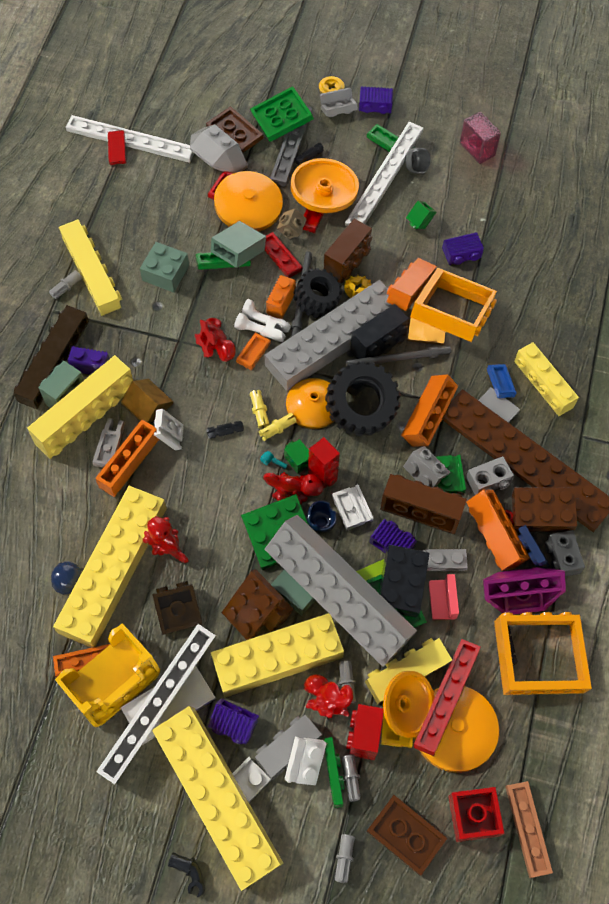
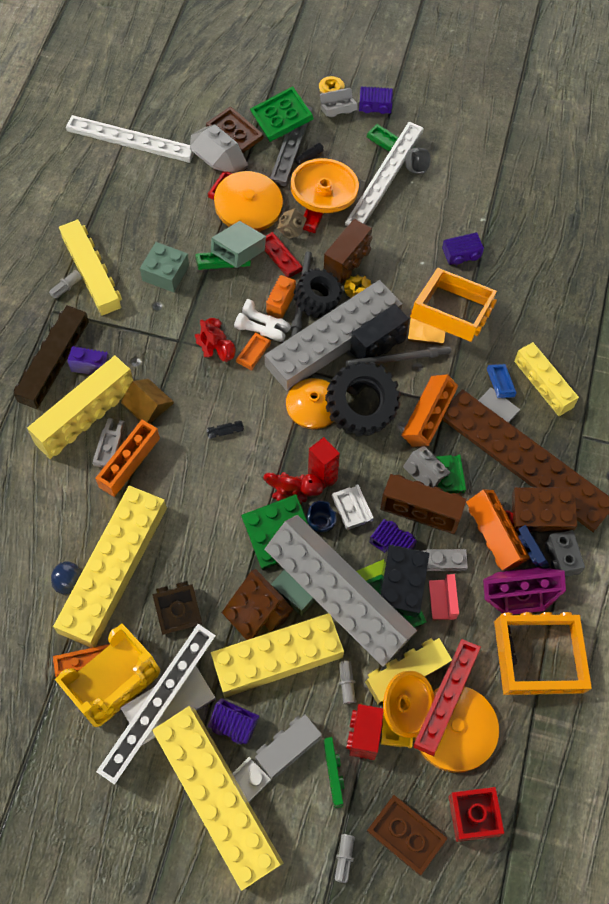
(60, 383): sand green brick -> none
(116, 147): red tile -> none
(163, 538): red animal -> none
(168, 429): white plate -> none
(191, 869): black piece -> none
(259, 409): light yellow pin -> none
(268, 457): teal hand -> none
(277, 426): light yellow pin -> none
(297, 455): green brick -> none
(305, 761): white plate -> none
(329, 696): red animal -> none
(351, 777): light grey axle -> none
(410, 284): orange brick -> none
(420, 215): green brick -> none
(480, 137): clear pink brick -> none
(487, 473): light grey brick -> none
(528, 830): nougat plate -> none

